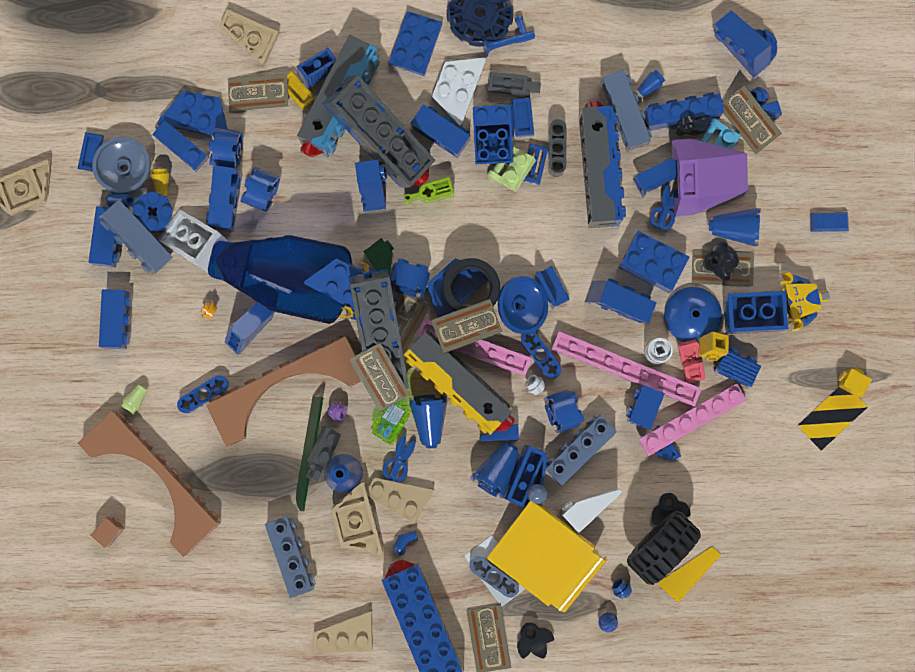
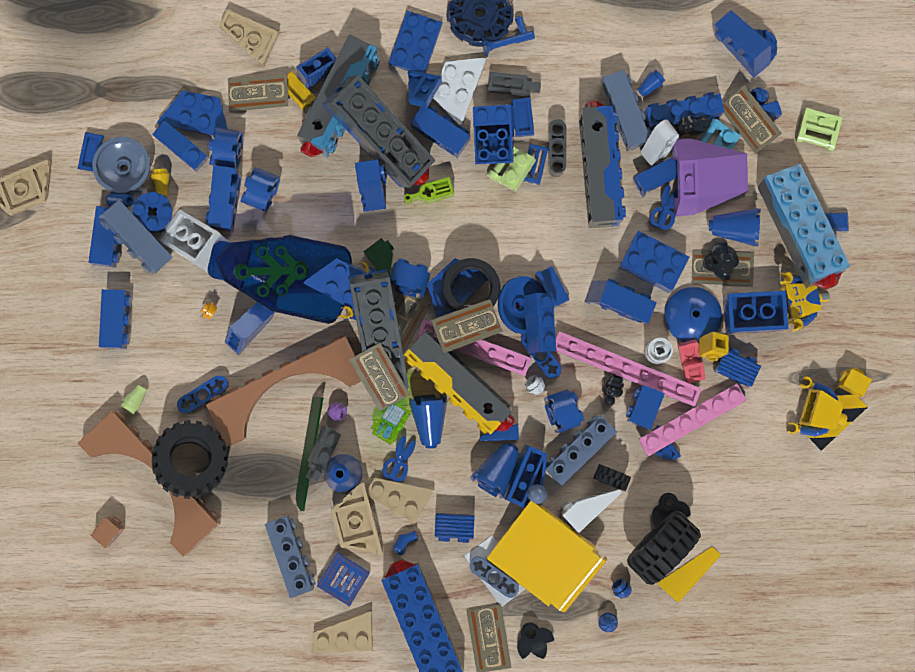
(195, 434): none -> black tyre
(275, 270): none -> dark green plant
(343, 579): none -> blue tile
(422, 87): none -> blue wing
(454, 526): none -> blue brick
(540, 323): none -> blue brick
(612, 389): none -> black piece
(612, 477): none -> black tyre
(659, 143): none -> white beam
(804, 227): none -> dark azure piece
(820, 123): none -> yellowish green plate
(820, 412): none -> yellow torso

